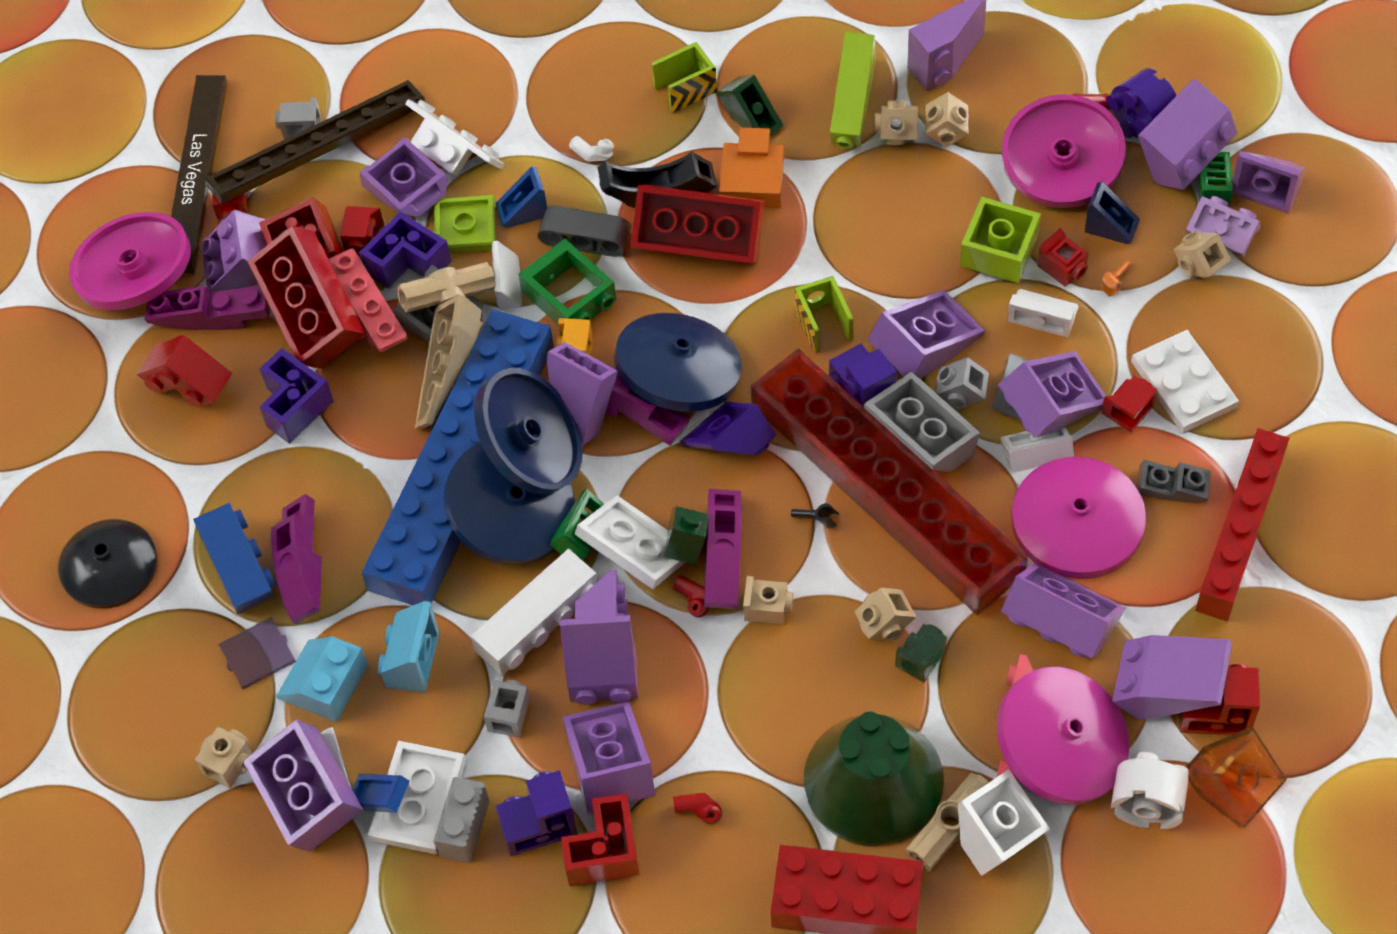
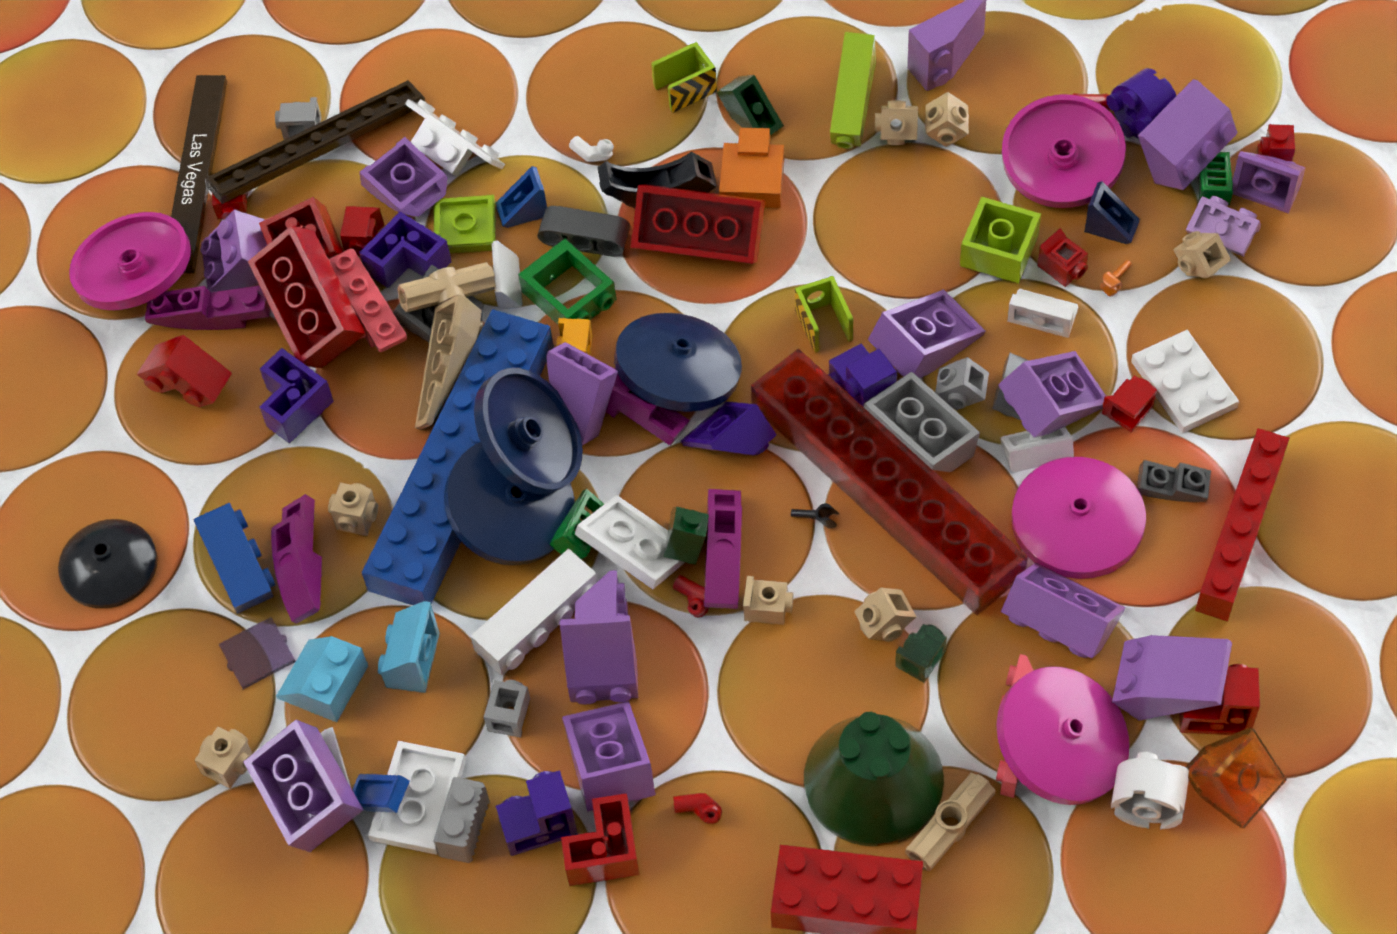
(353, 508): none -> tan brick
(998, 822): white slope -> none
(1278, 142): none -> red brick

